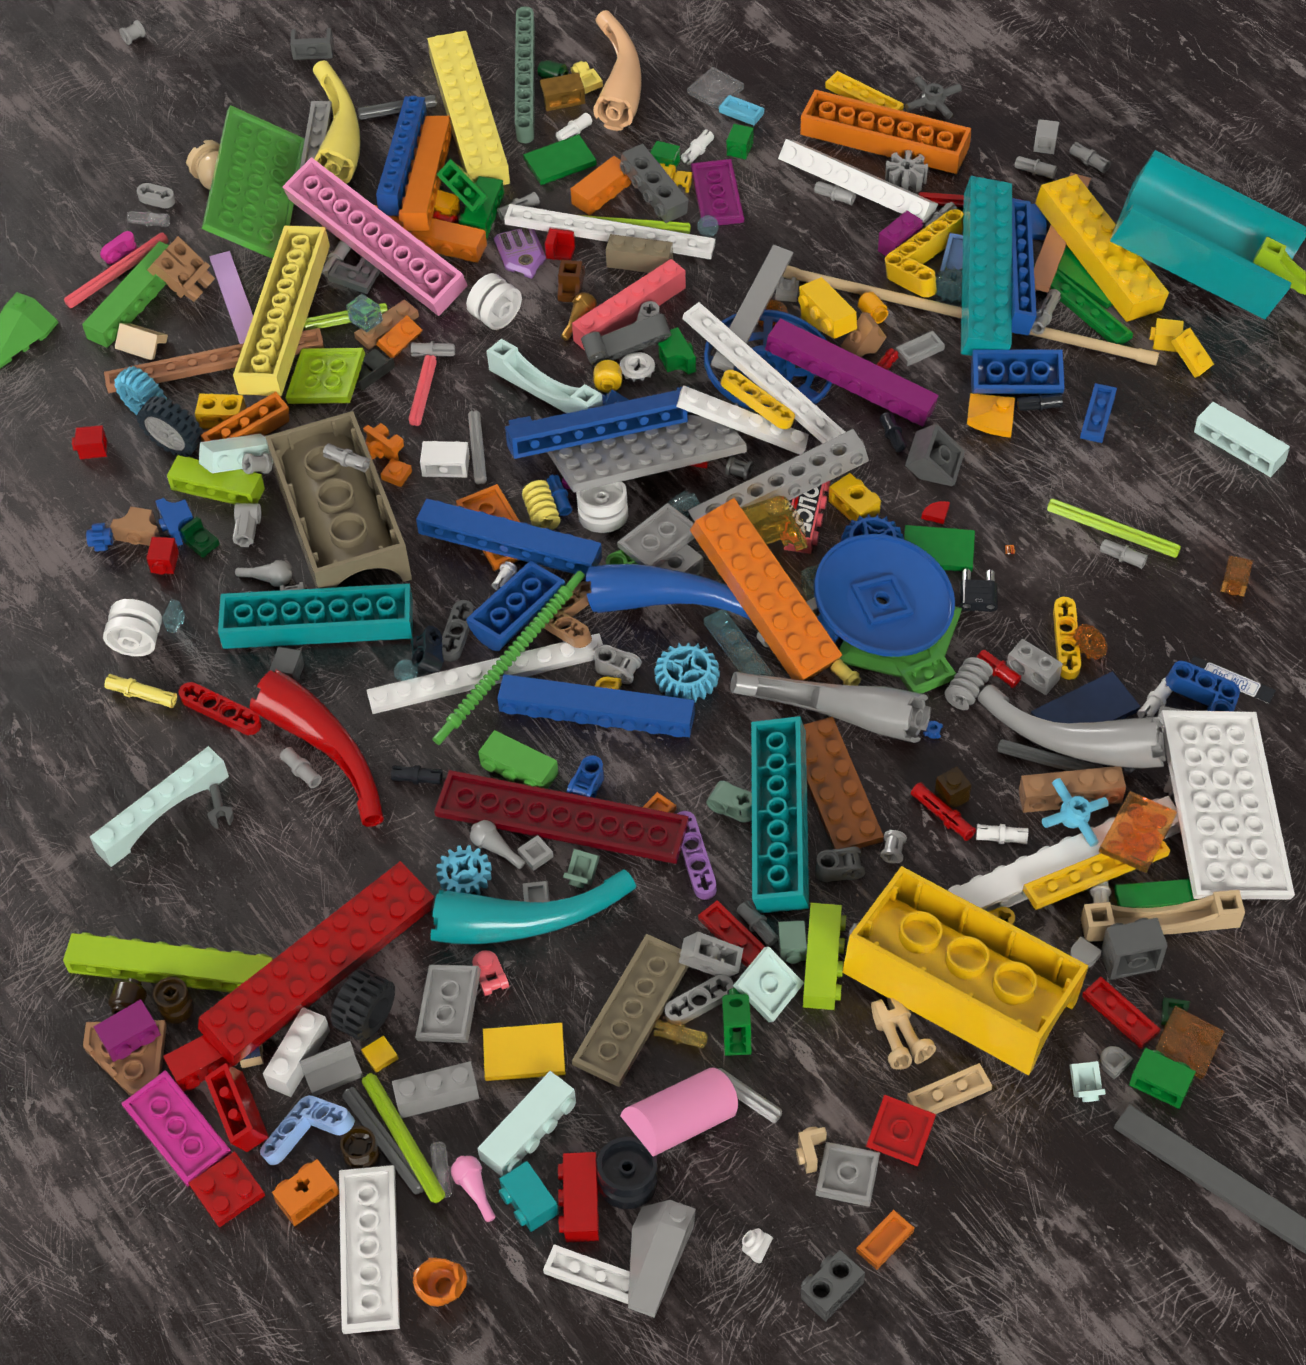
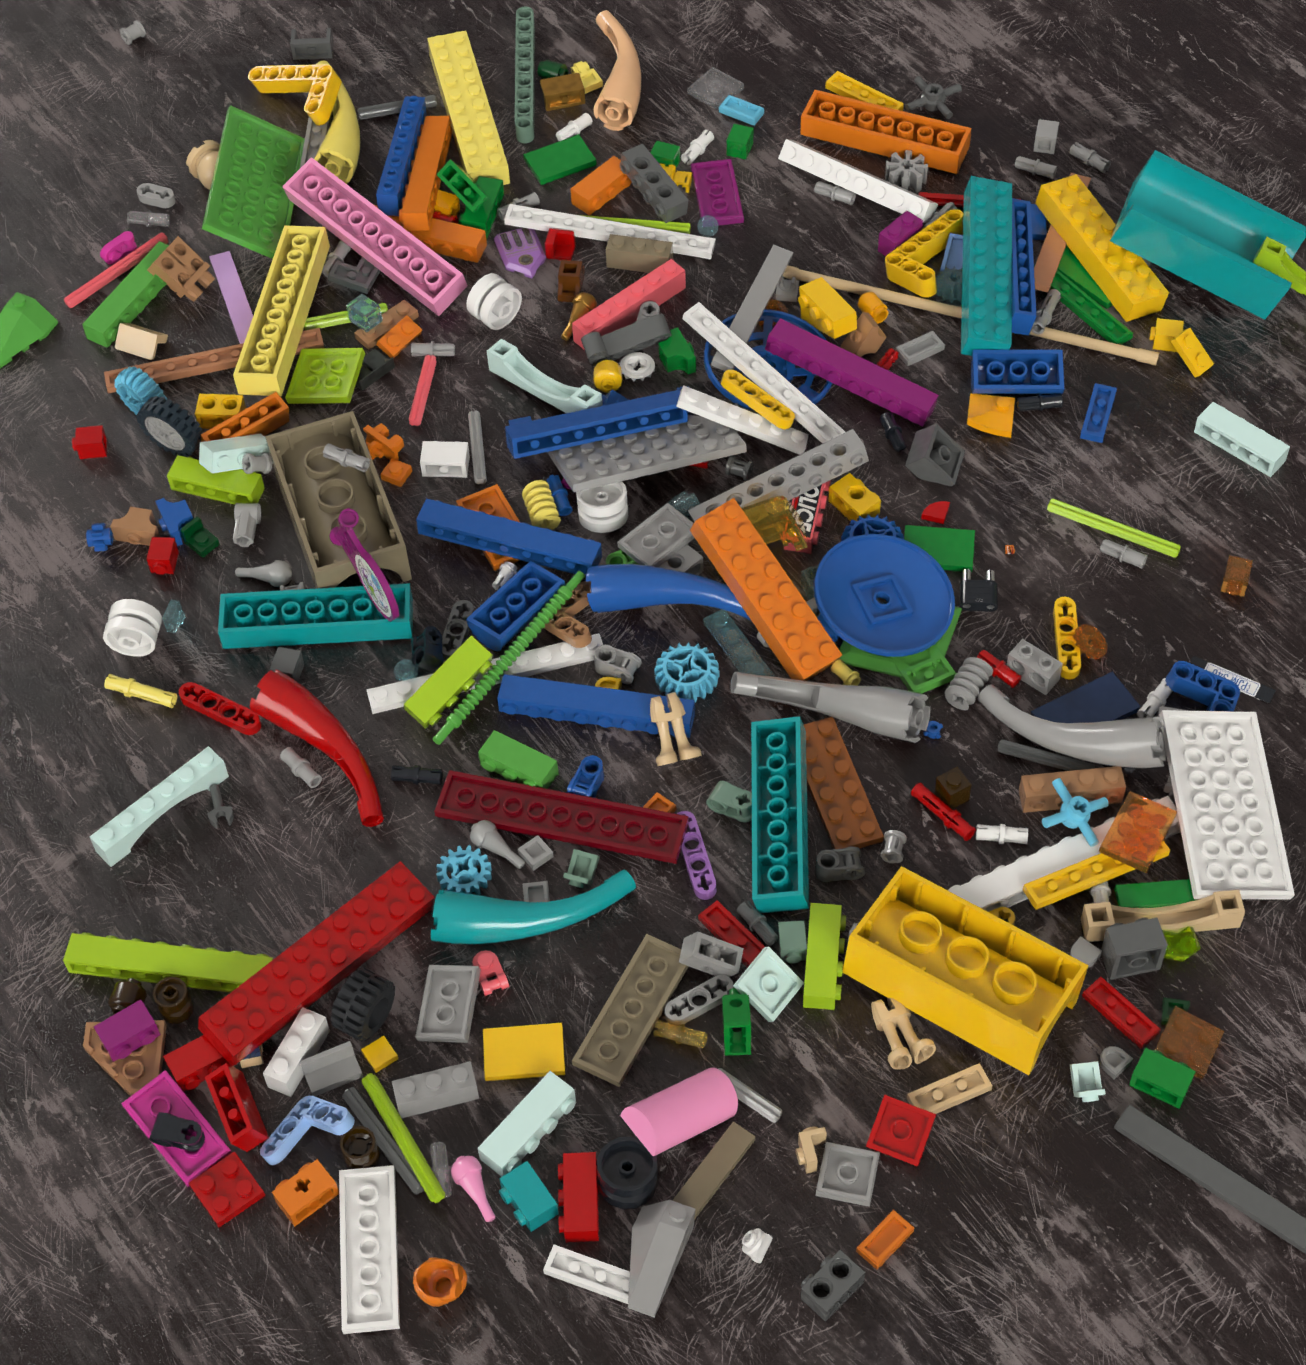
(172, 1132): none -> black piece
(318, 80): none -> yellow beam
(364, 564): none -> magenta piece
(448, 682): none -> lime brick
(658, 716): none -> tan piece
(715, 1168): none -> dark tan tile
(1181, 944): none -> clear neon green bracket

